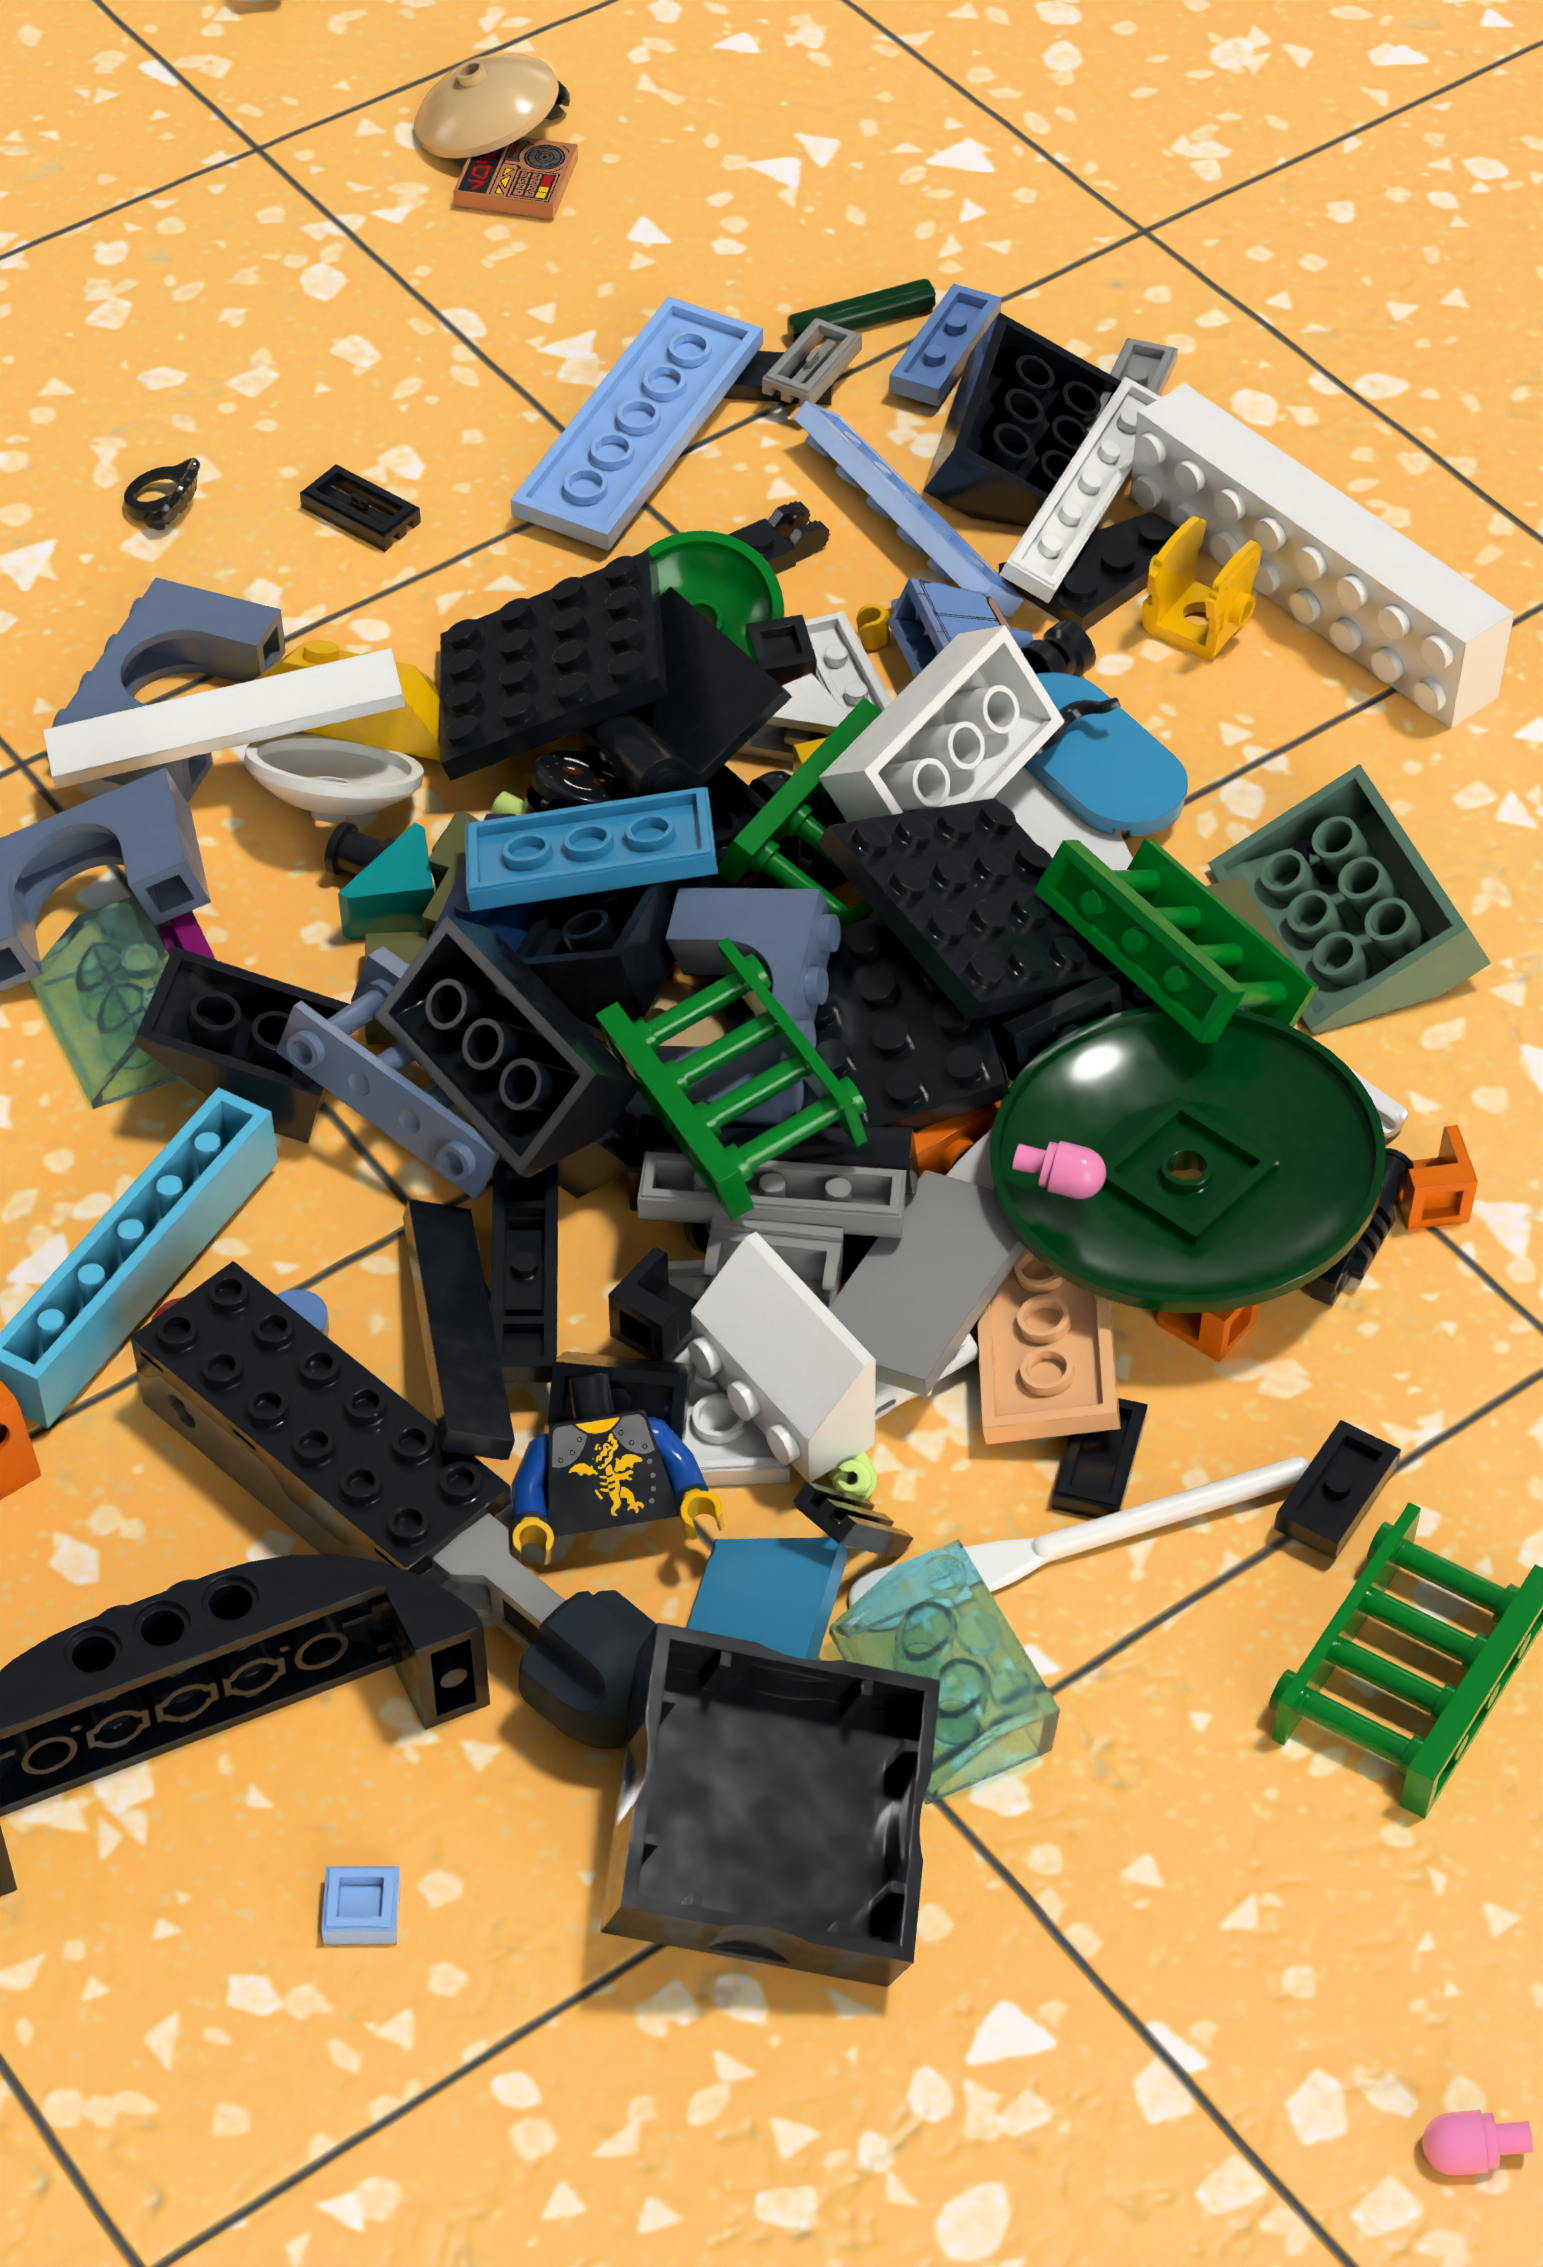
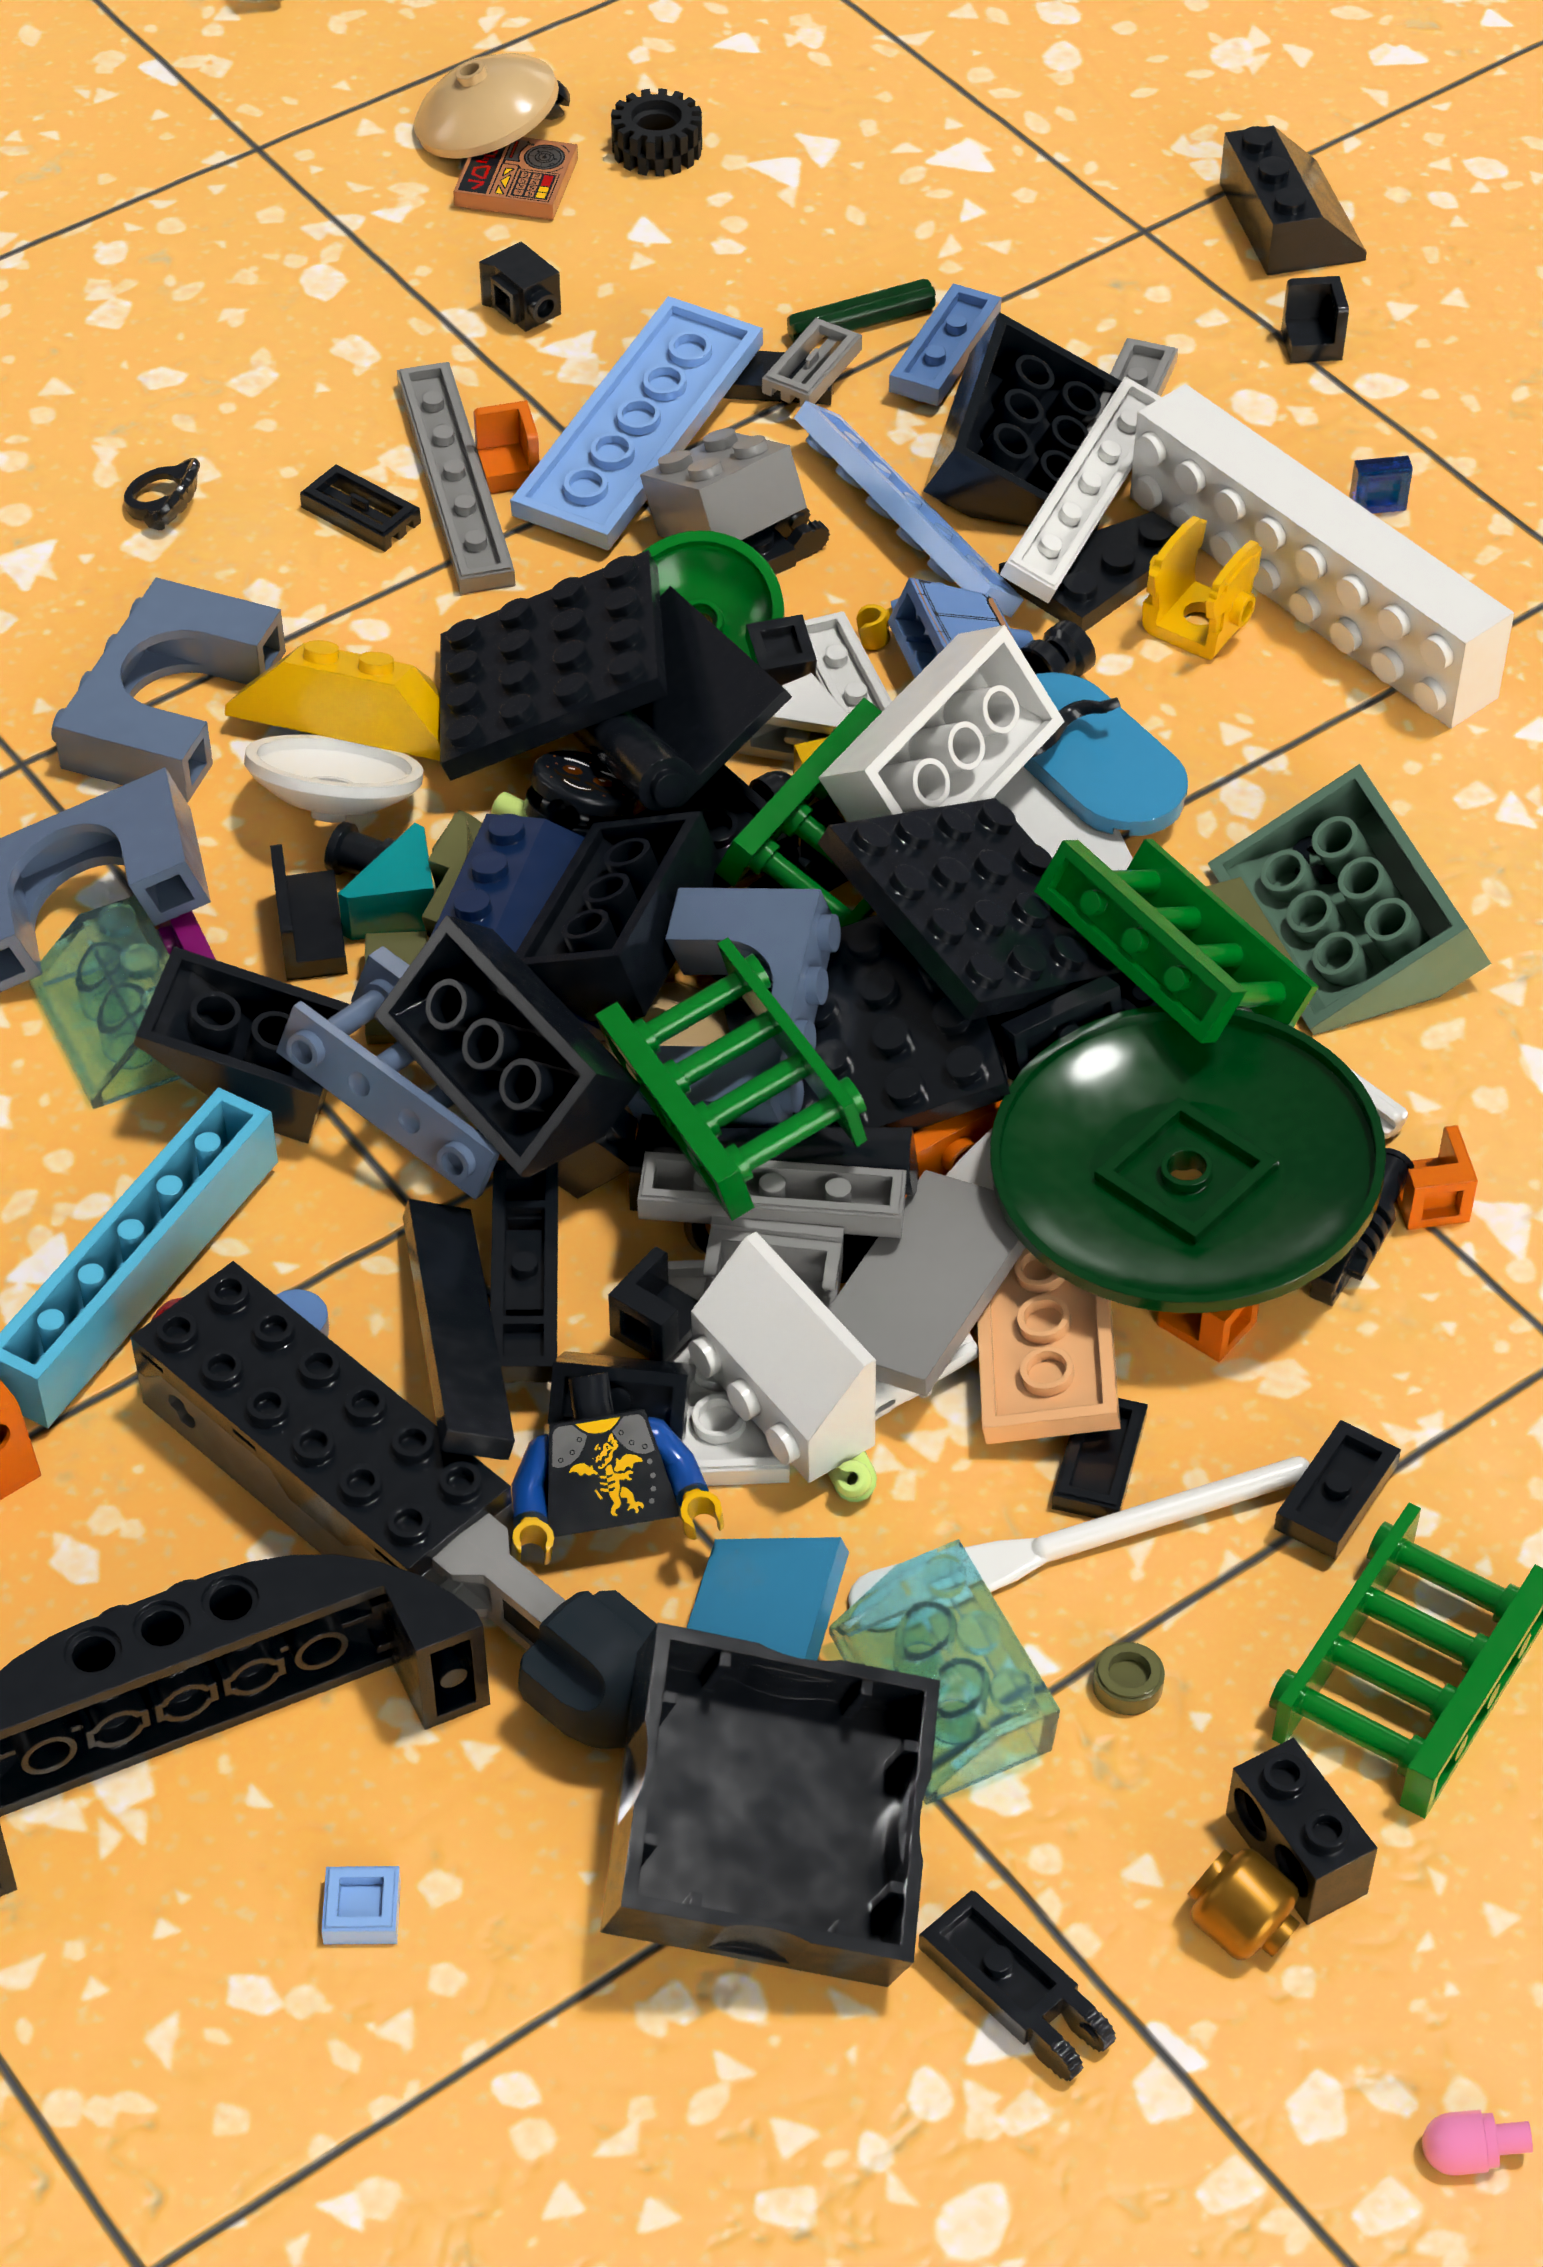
(223, 718): white tile -> none
(308, 921): none -> black panel
(455, 478): none -> light grey tile
(506, 444): none -> orange panel
(521, 286): none -> black window
(589, 849): dark azure tile -> none
(656, 132): none -> black tyre
(724, 486): none -> light grey brick
(858, 1525): tile -> none
(1014, 1982): none -> black hinge
(1063, 1168): bright pink cylinder -> none
(1128, 1678): none -> olive tile
(1244, 1904): none -> pearl gold head
(1285, 203): none -> black slope
(1301, 1828): none -> black brick
(1315, 319): none -> black panel
(1382, 483): none -> clear blue tile

